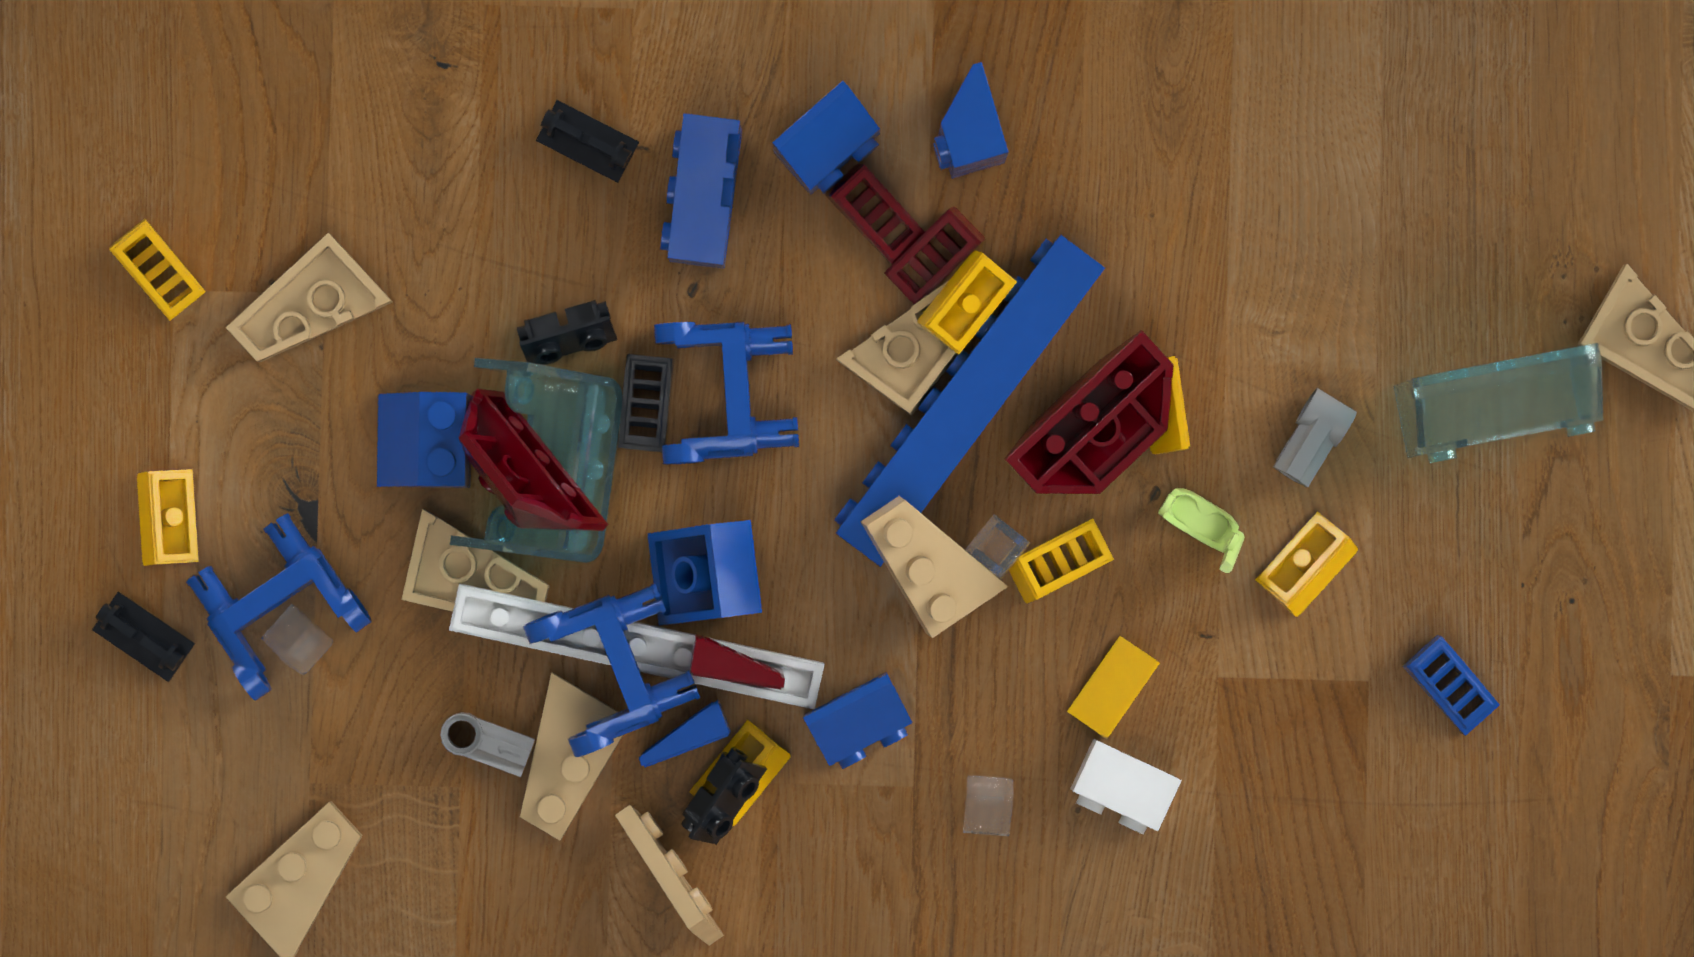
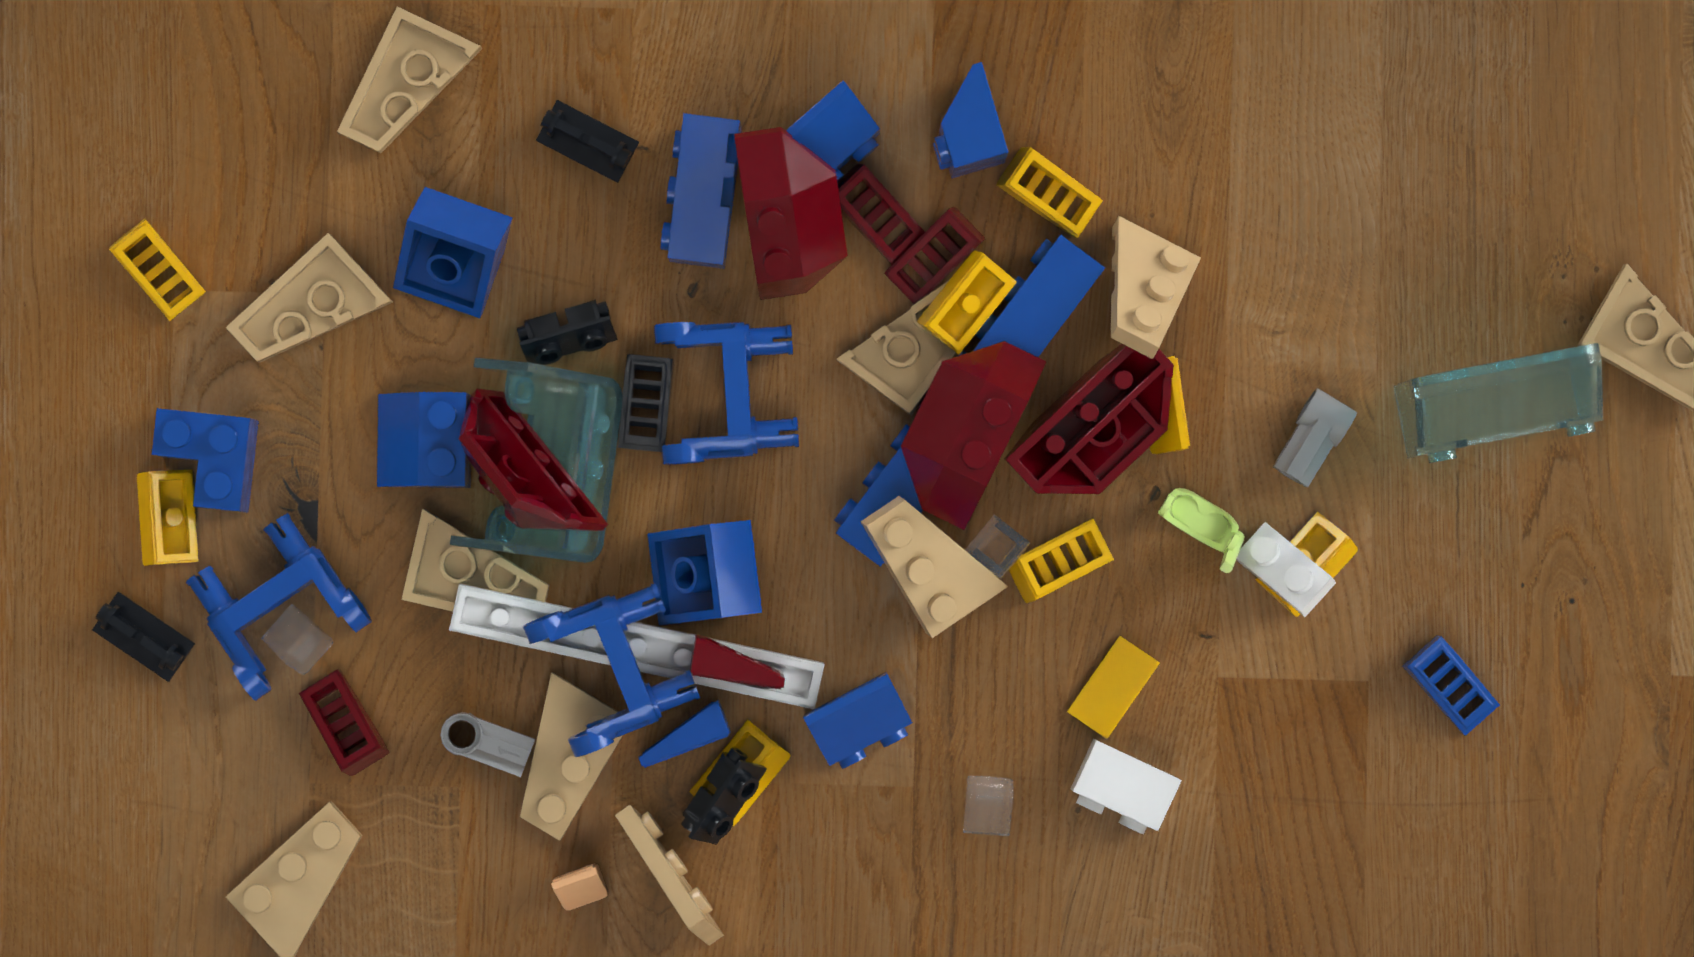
(223, 451): none -> blue brick
(365, 756): none -> dark red slope
(403, 78): none -> tan wing
(451, 252): none -> blue slope
(580, 887): none -> light nougat slope
(789, 212): none -> dark red wedge
(967, 427): none -> dark red wedge
(1009, 183): none -> yellow slope
(1148, 285): none -> tan wing
(1285, 569): none -> white plate

